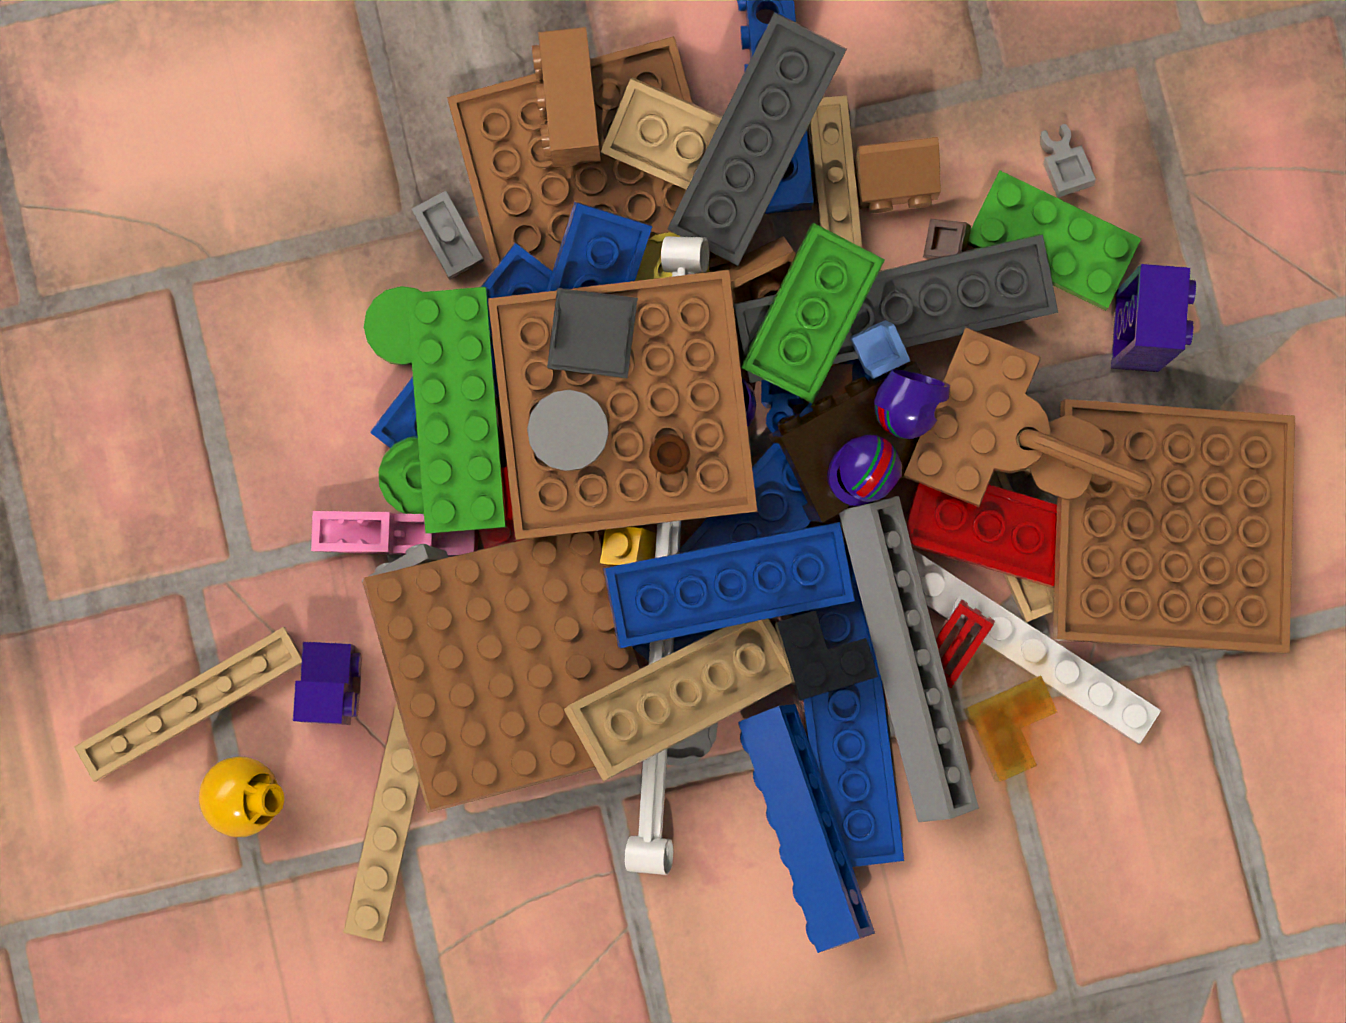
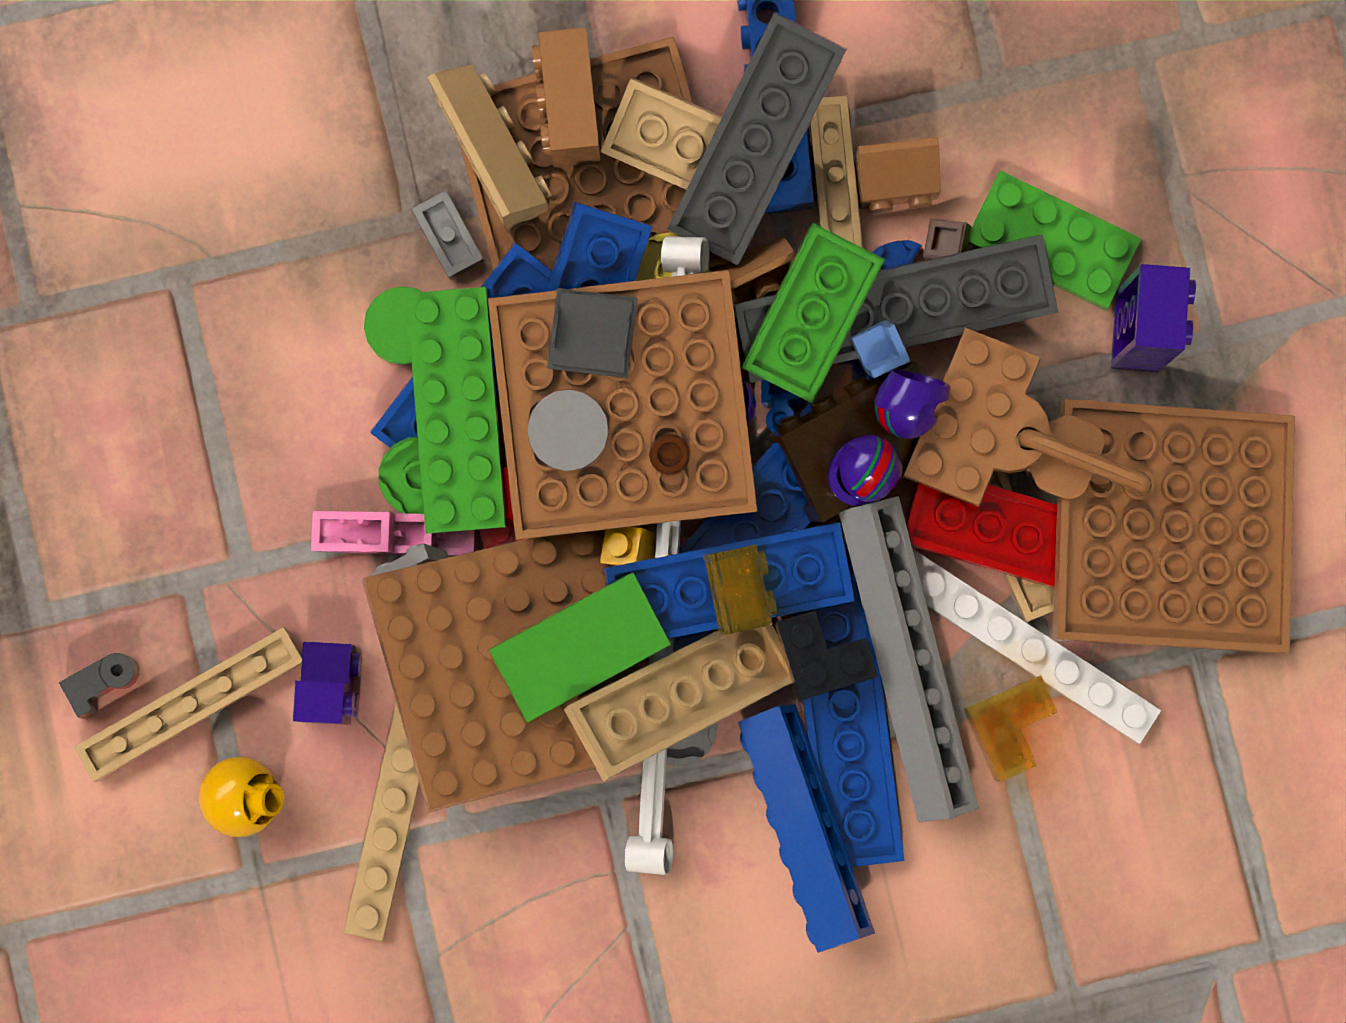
(98, 679): none -> dark grey leg
(489, 145): none -> tan slope
(579, 647): none -> bright green tile
(739, 589): none -> clear yellow brick
(897, 253): none -> blue tile
(973, 615): red tile -> none
(1066, 167): light grey plate -> none

